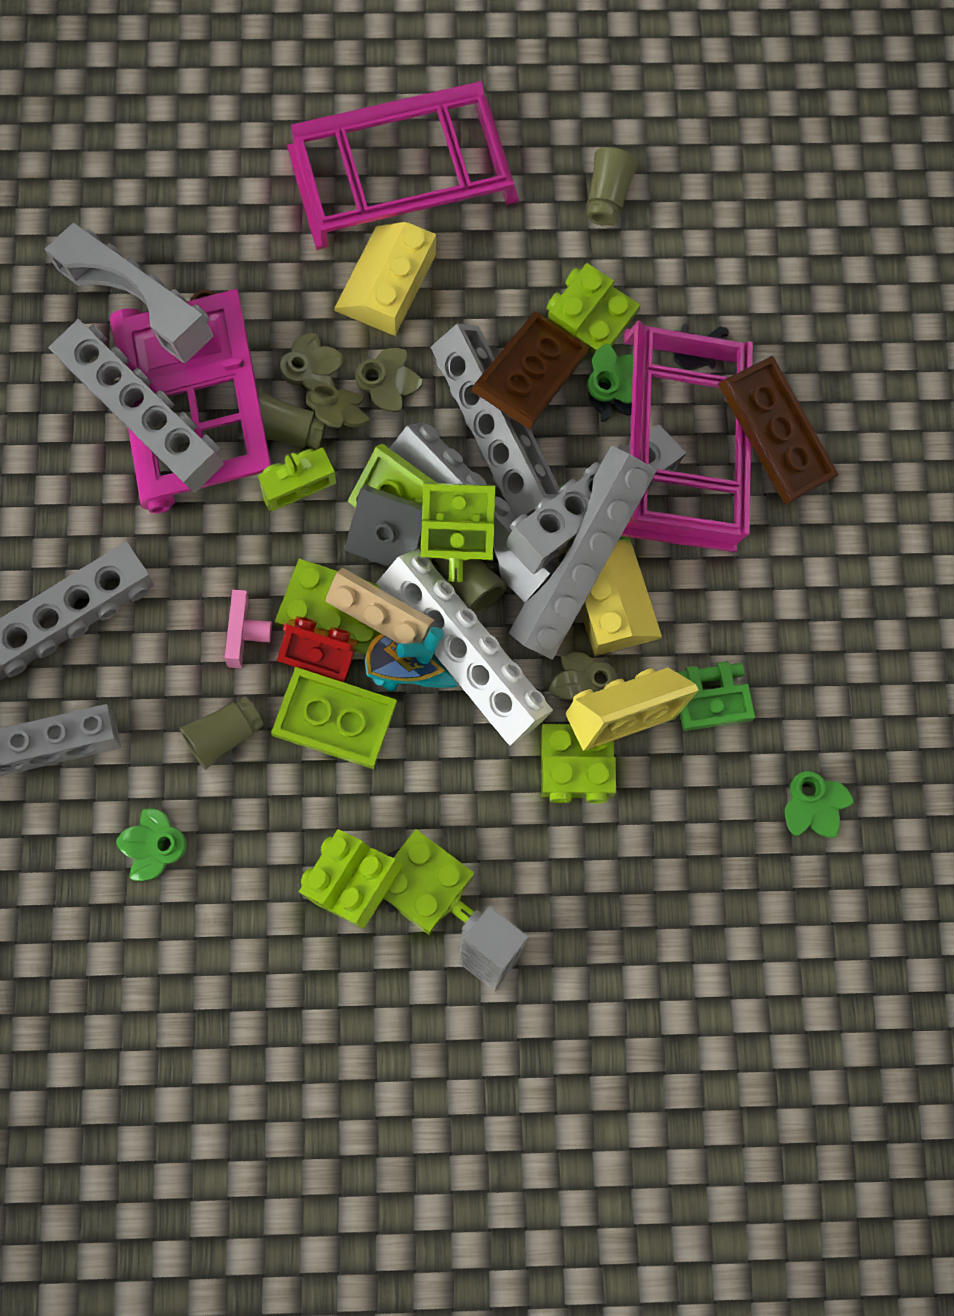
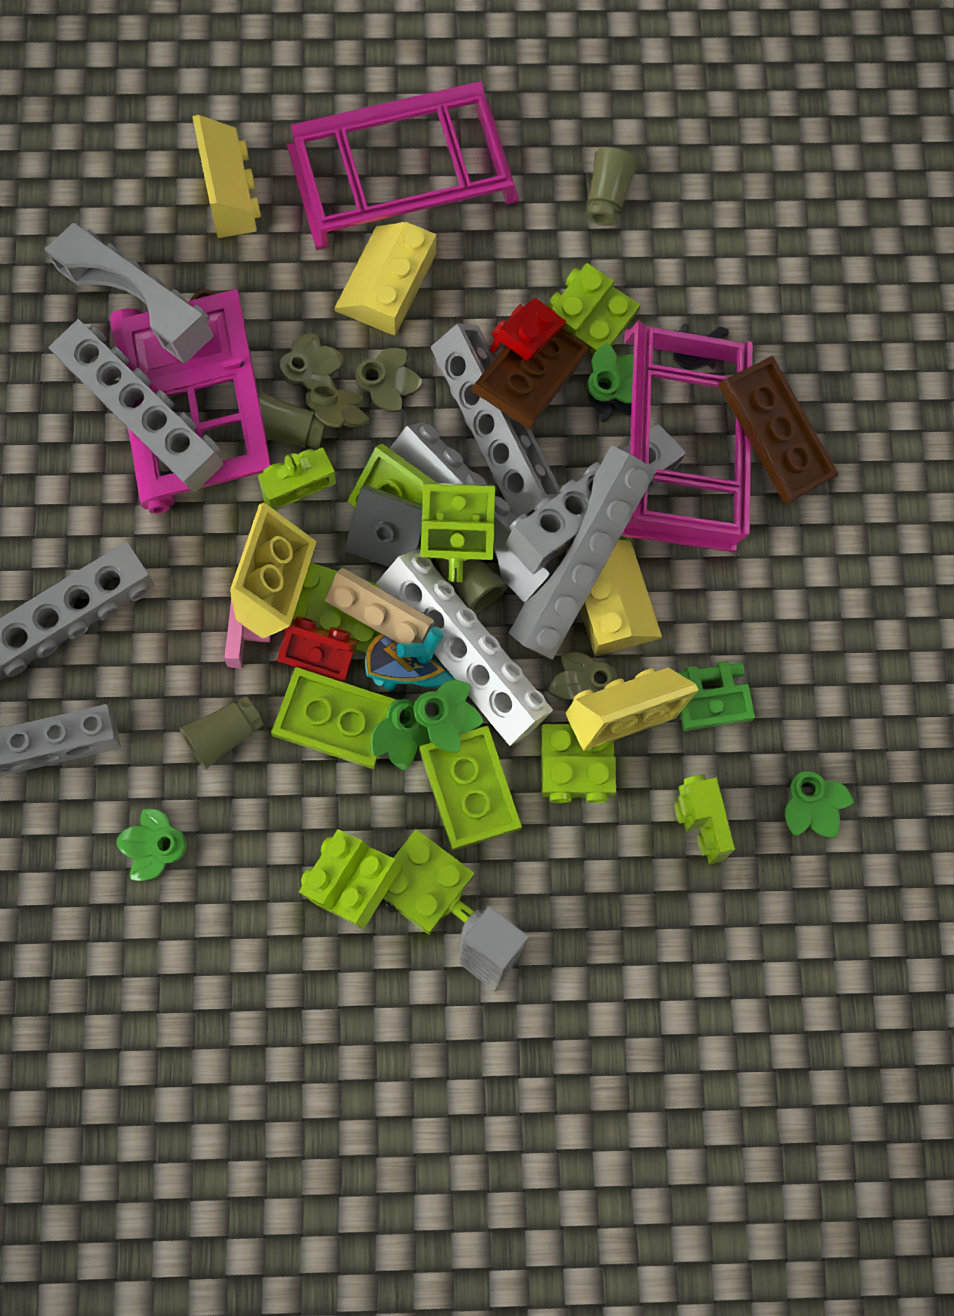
(225, 177): none -> light yellow slope
(270, 573): none -> light yellow slope
(399, 738): none -> bright green plate
(451, 716): none -> bright green plate
(471, 790): none -> lime plate
(527, 329): none -> red bracket
(703, 809): none -> lime plate

